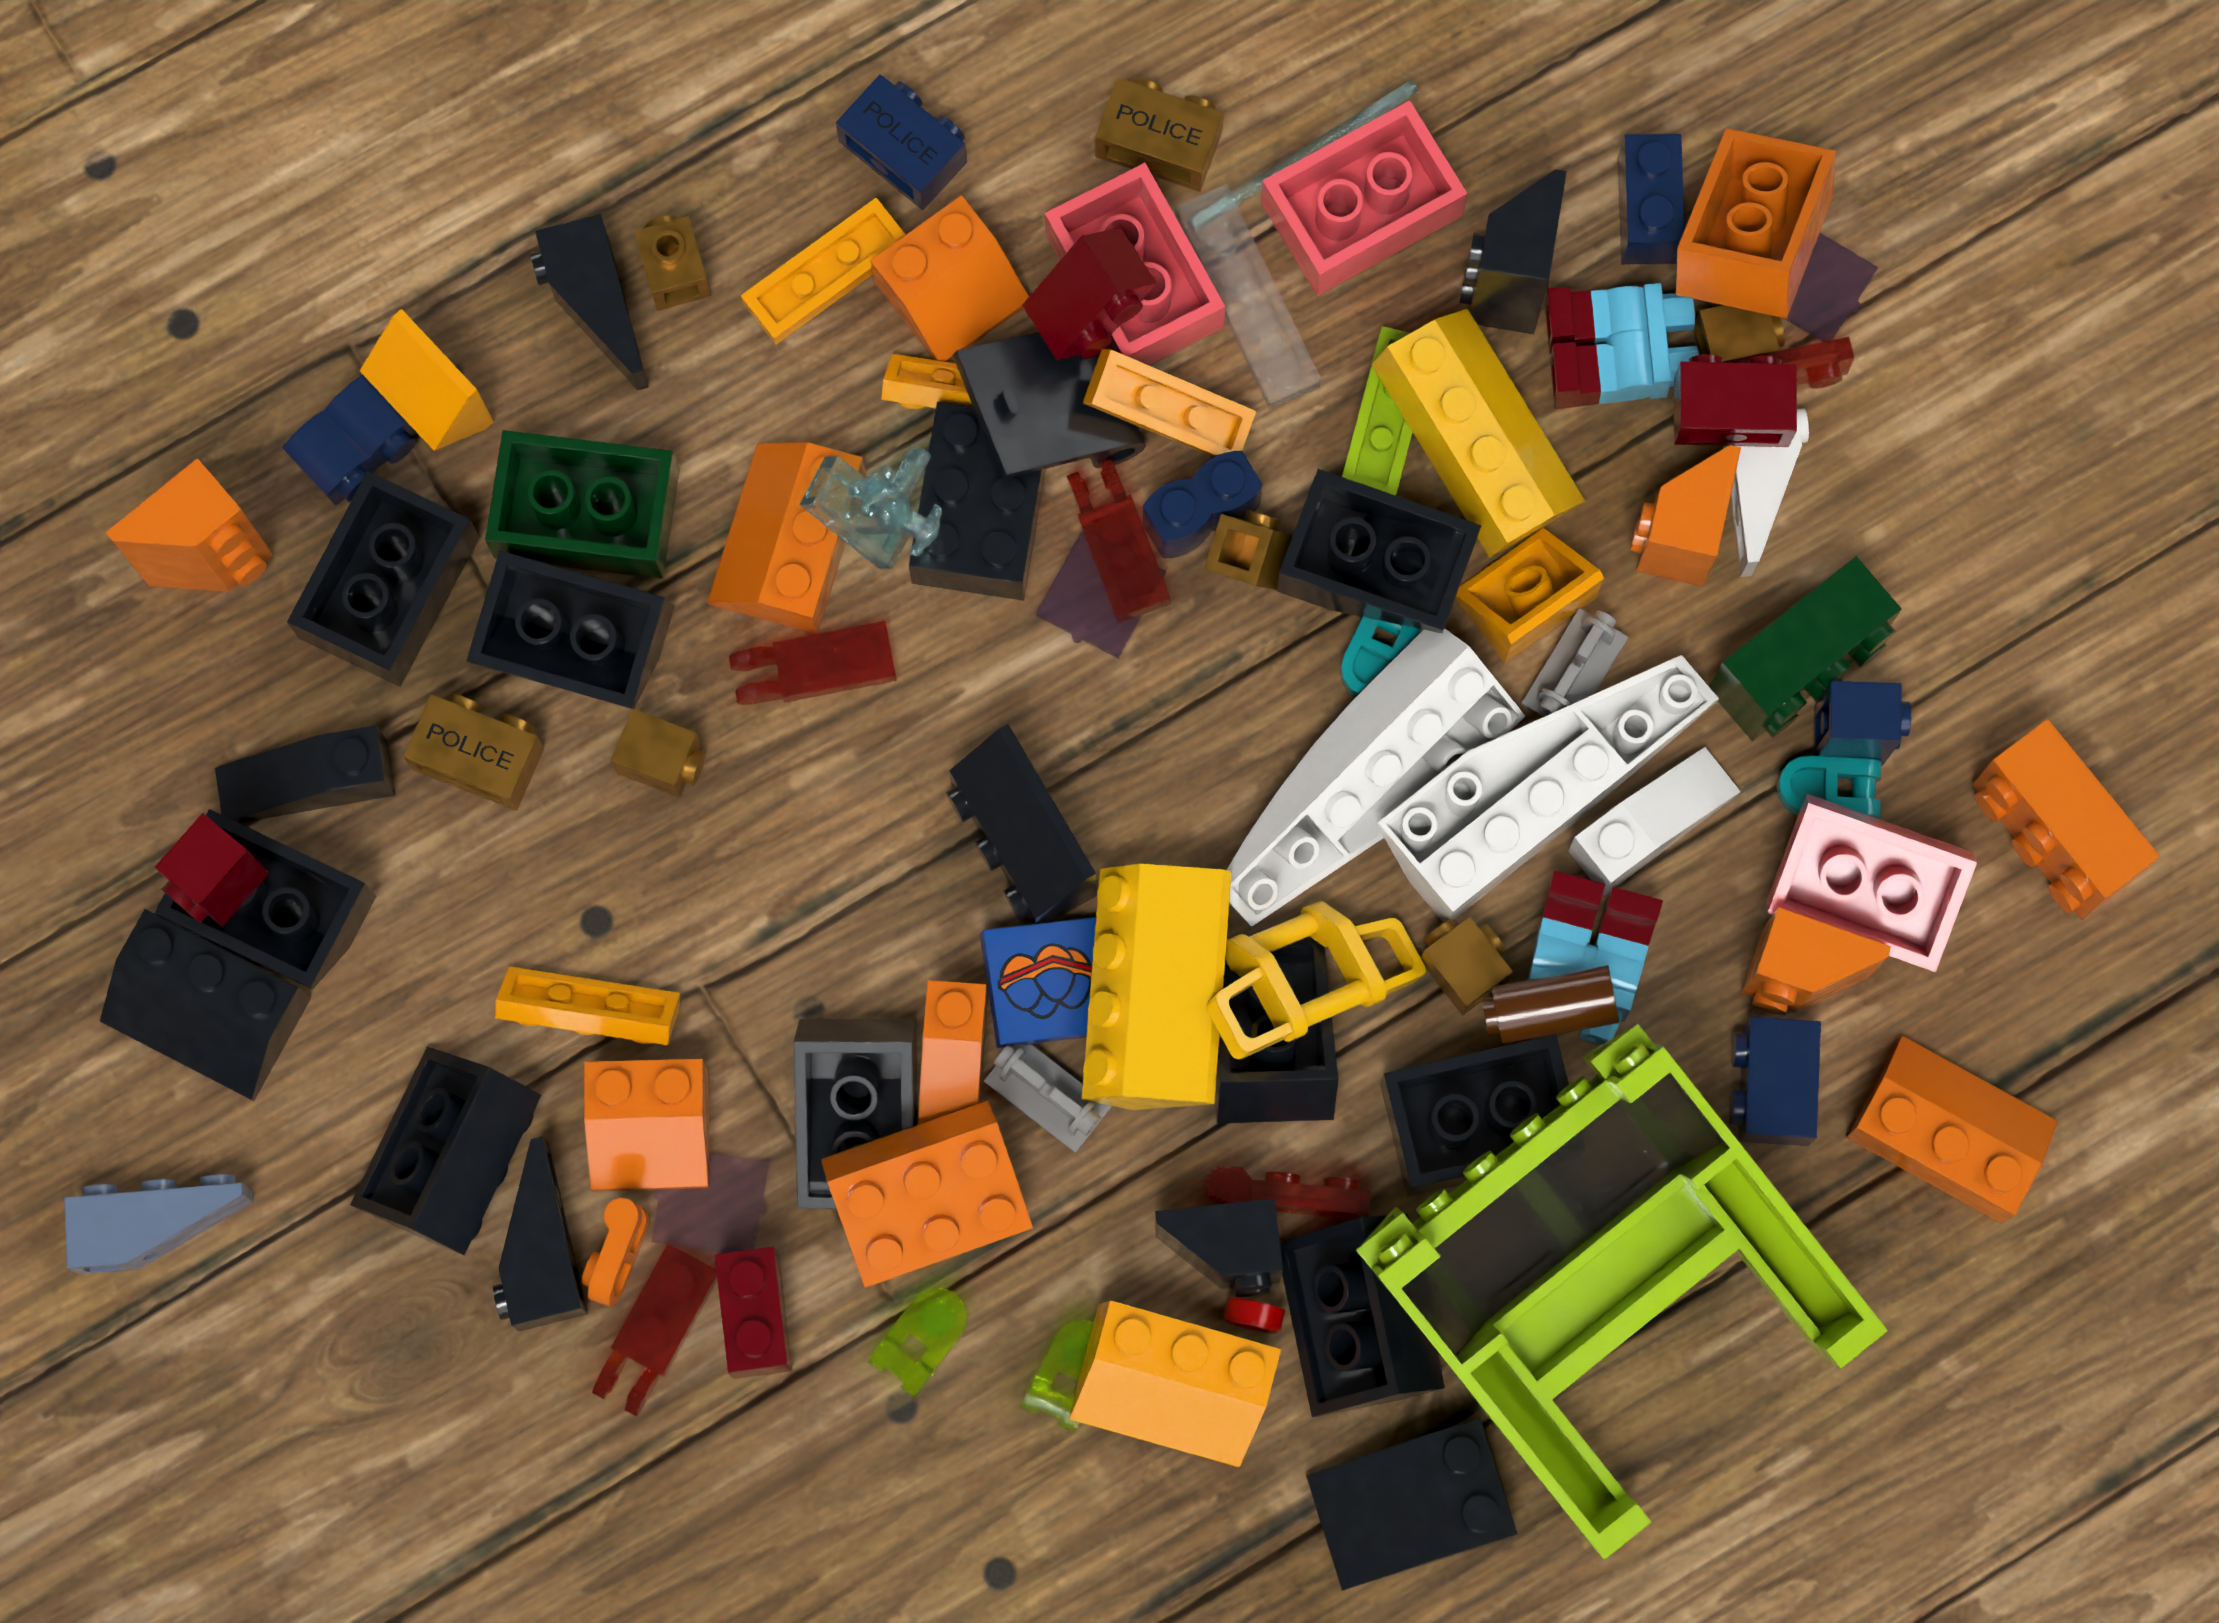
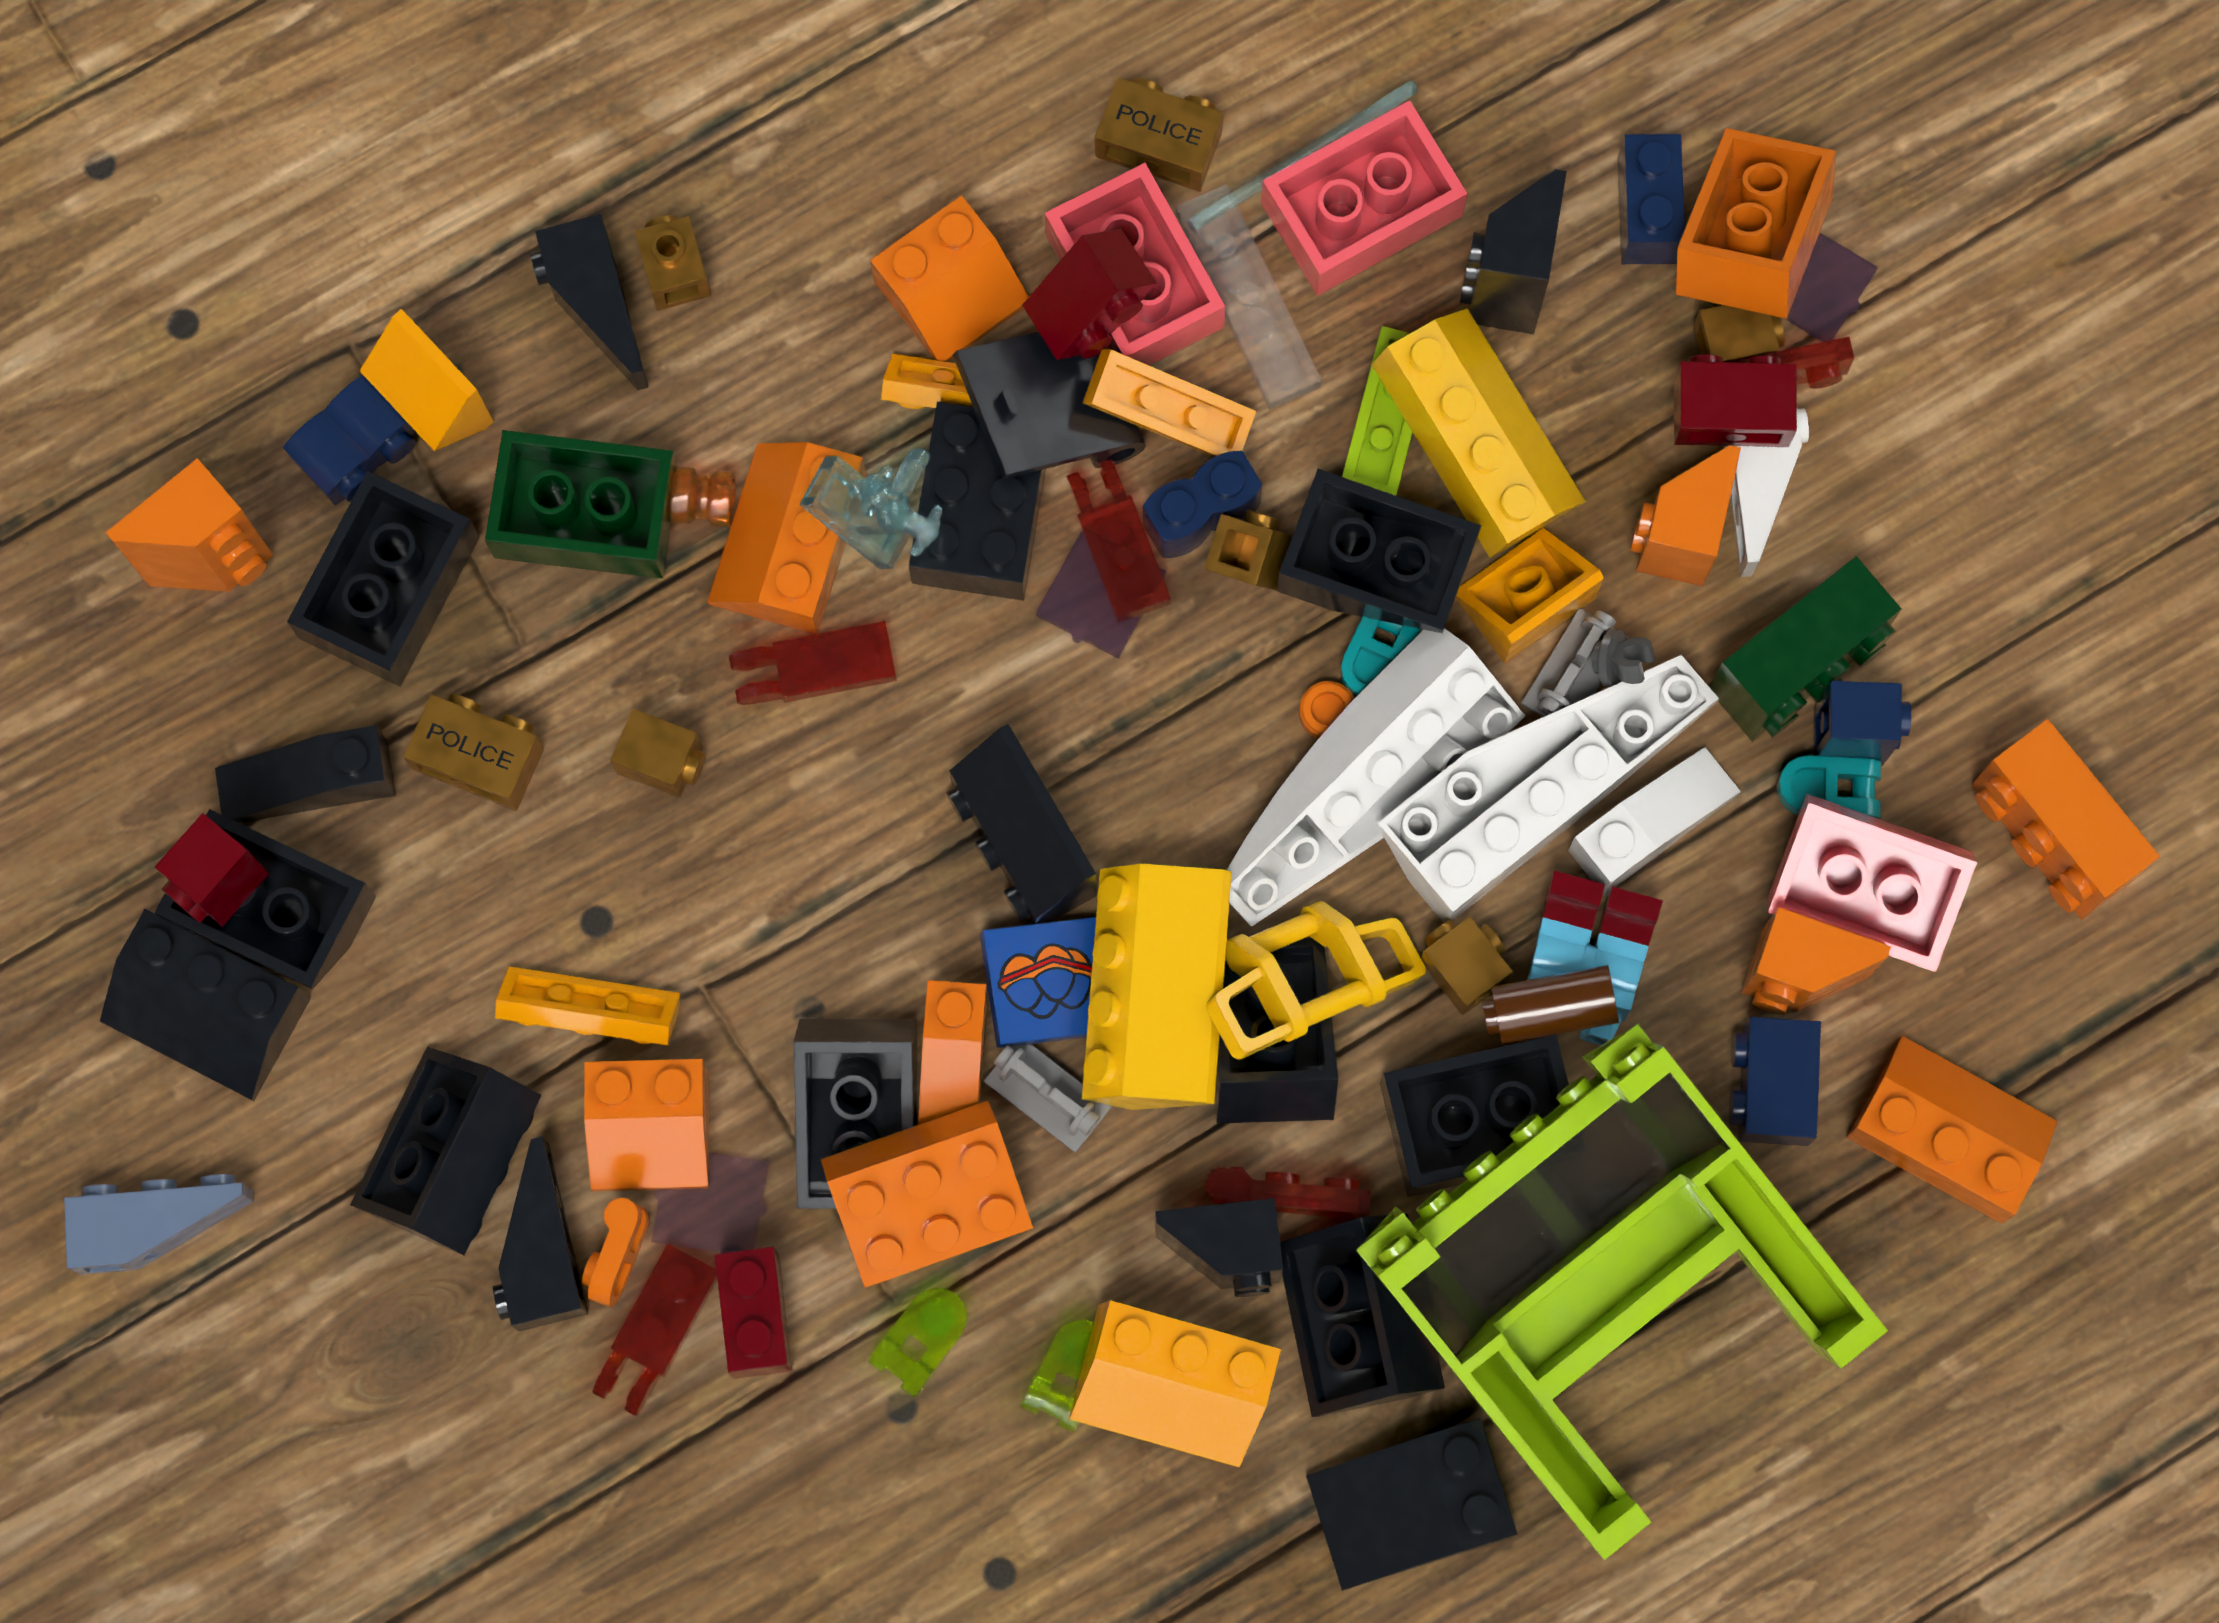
(570, 630): black slope -> none
(716, 497): none -> clear orange wheel
(821, 272): light orange plate -> none
(902, 140): dark blue brick -> none
(1253, 1315): red tile -> none
(1322, 706): none -> orange tile
(1614, 343): medium azure hips -> none
(1620, 658): none -> dark grey plate

